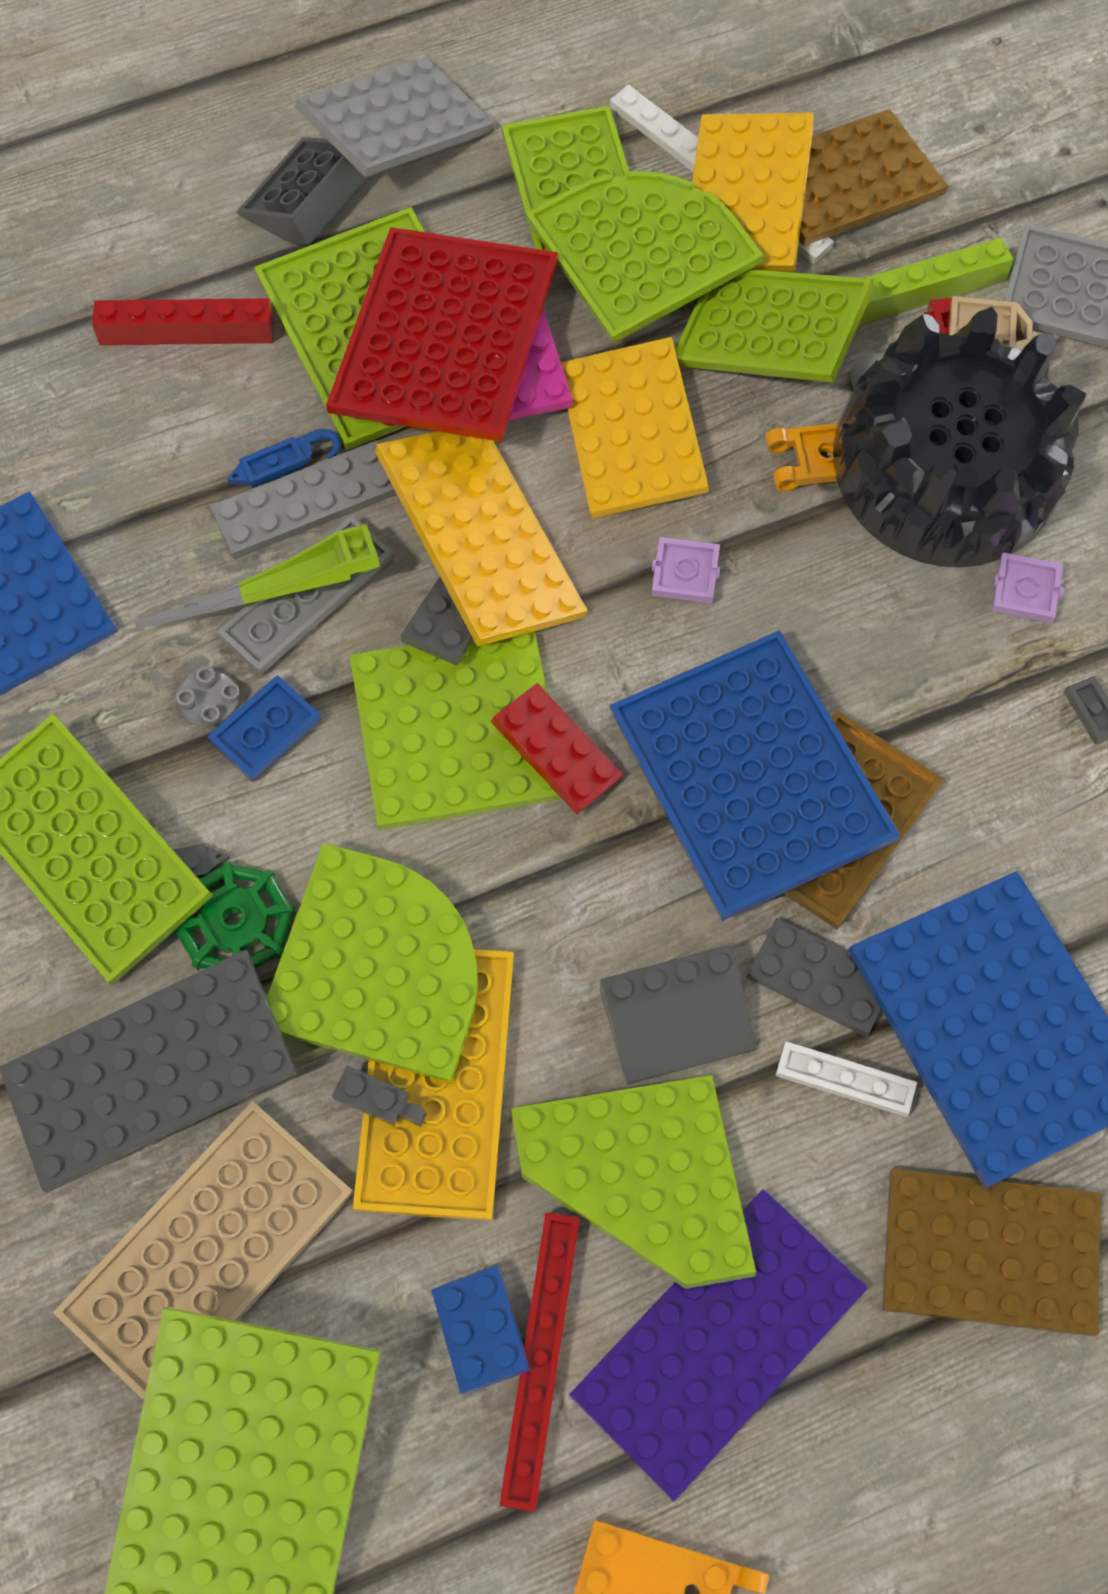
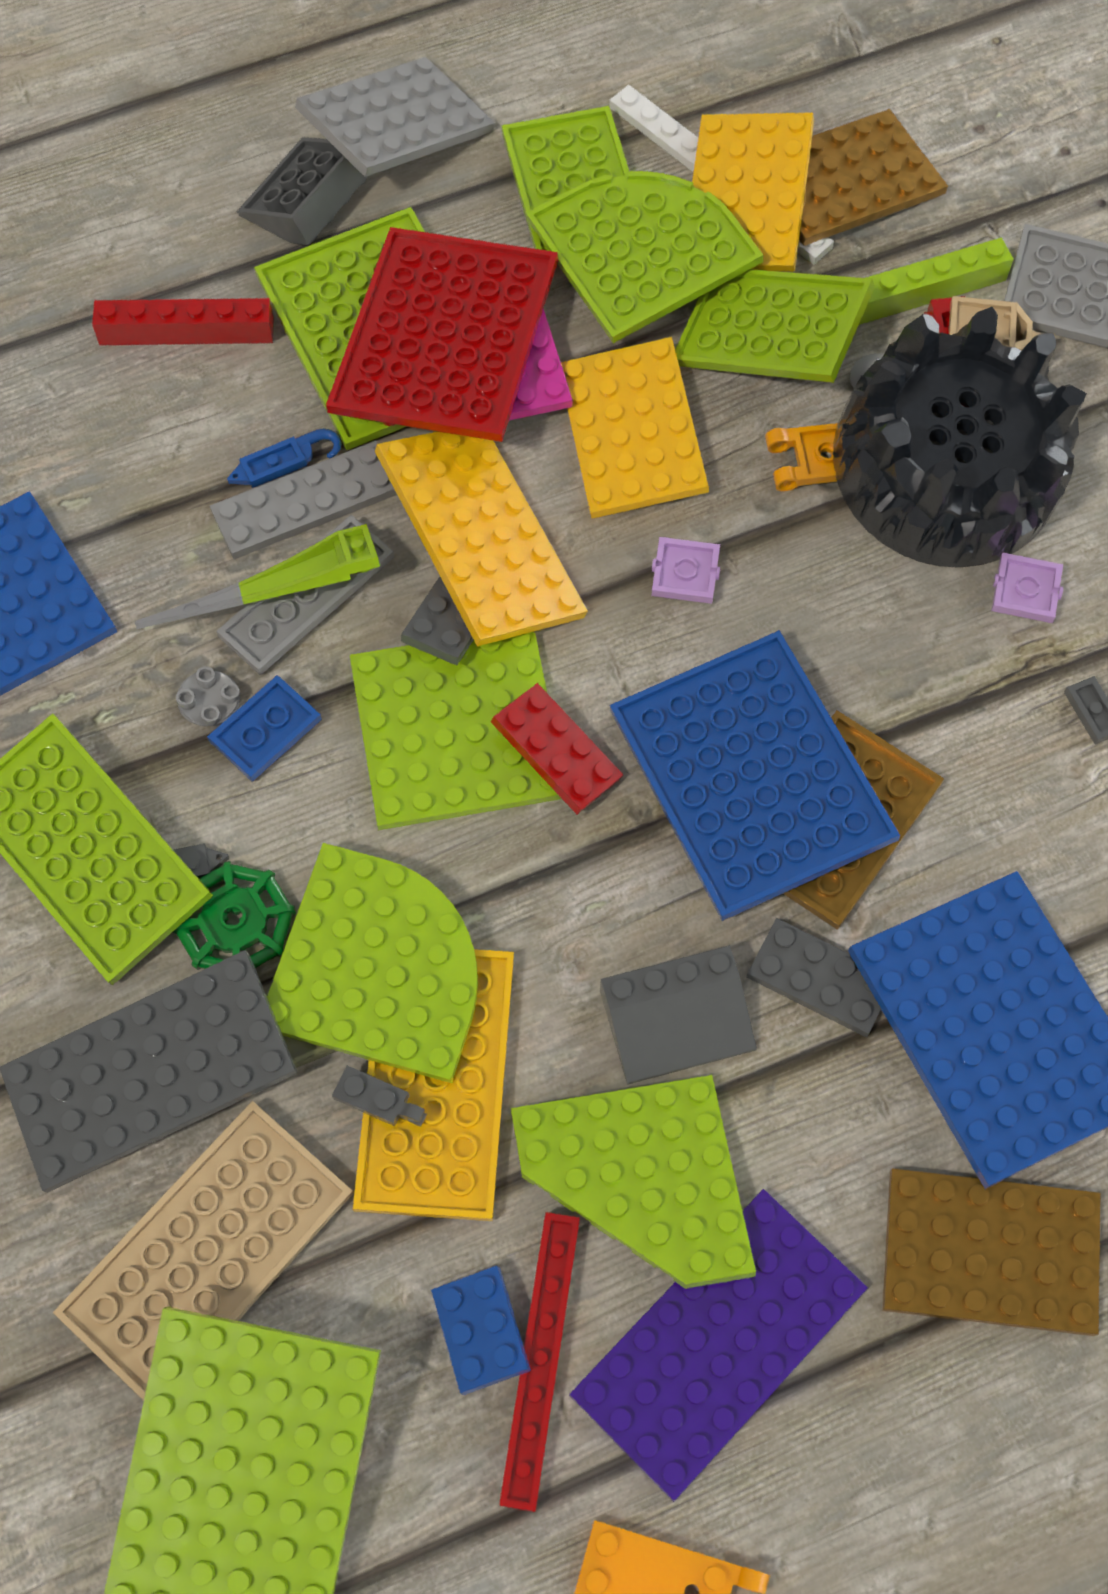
(846, 1079): white plate -> none

